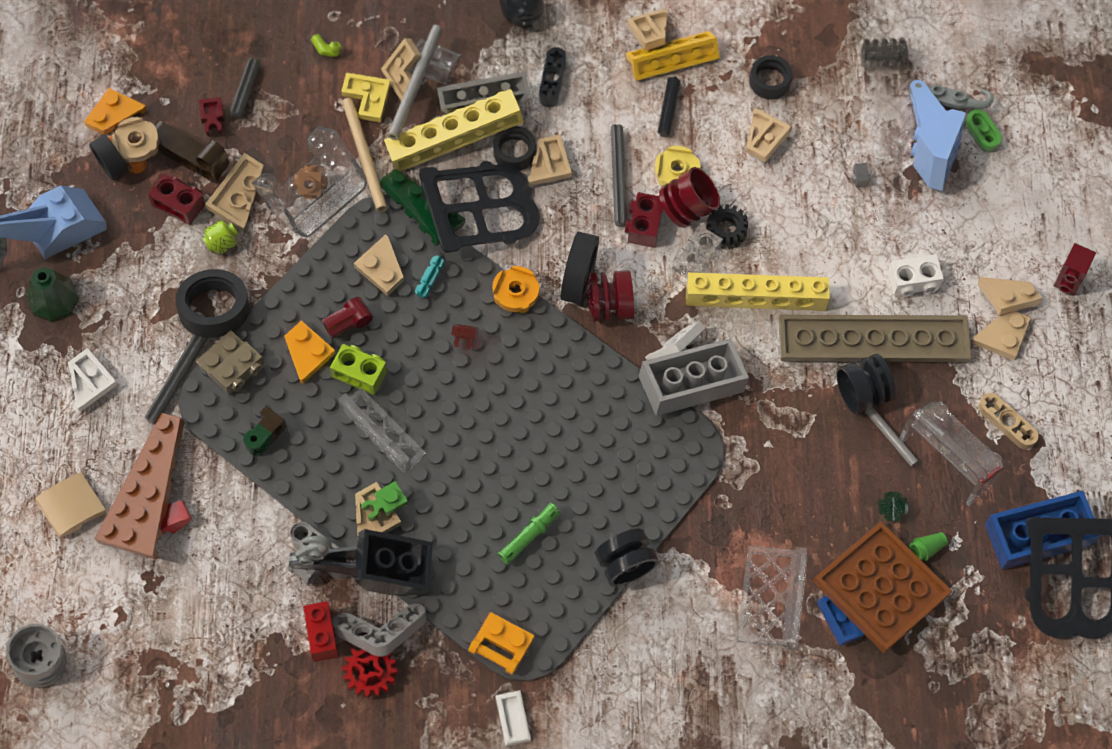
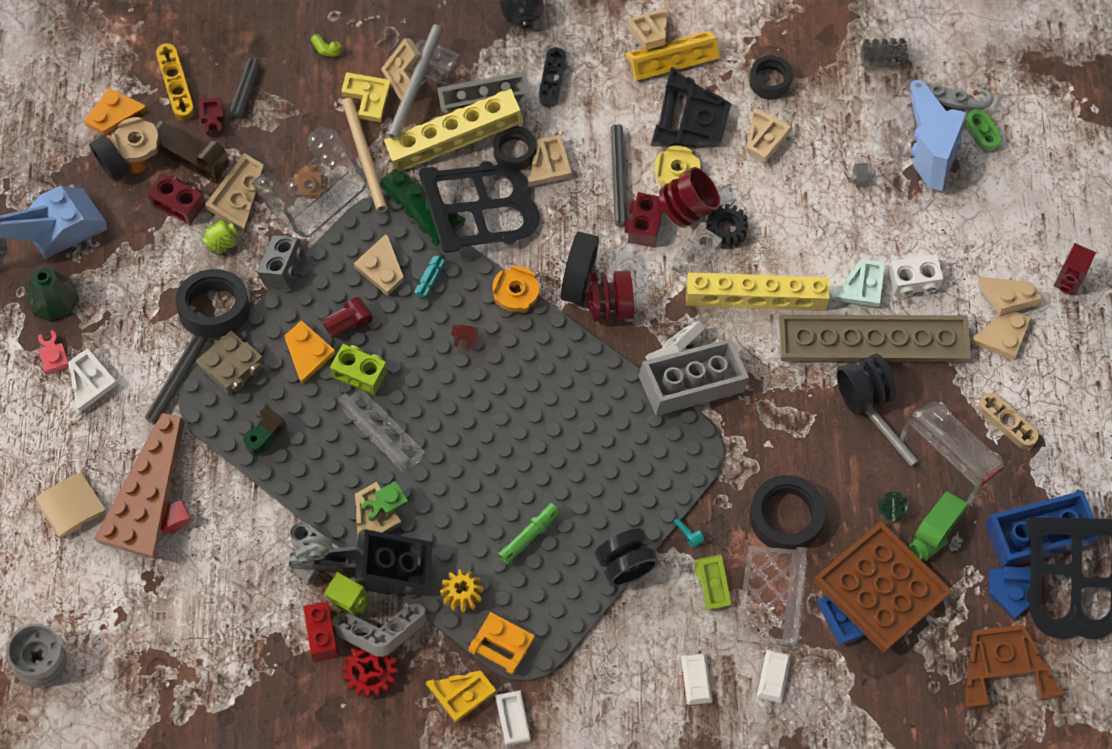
(54, 354): none -> coral plate
(174, 82): none -> yellow beam
(281, 261): none -> dark grey brick
(347, 595): none -> lime brick
(457, 583): none -> yellow gear
(461, 693): none -> yellow wing
(693, 539): none -> teal hand
(696, 679): none -> white tile
(702, 117): none -> black wing
(713, 581): none -> lime plate
(774, 676): none -> white tile
(800, 488): none -> black tyre
(863, 284): none -> light aqua wing
(941, 519): none -> bright green beam
(1005, 654): none -> dark orange wing
(1009, 588): none -> blue plate

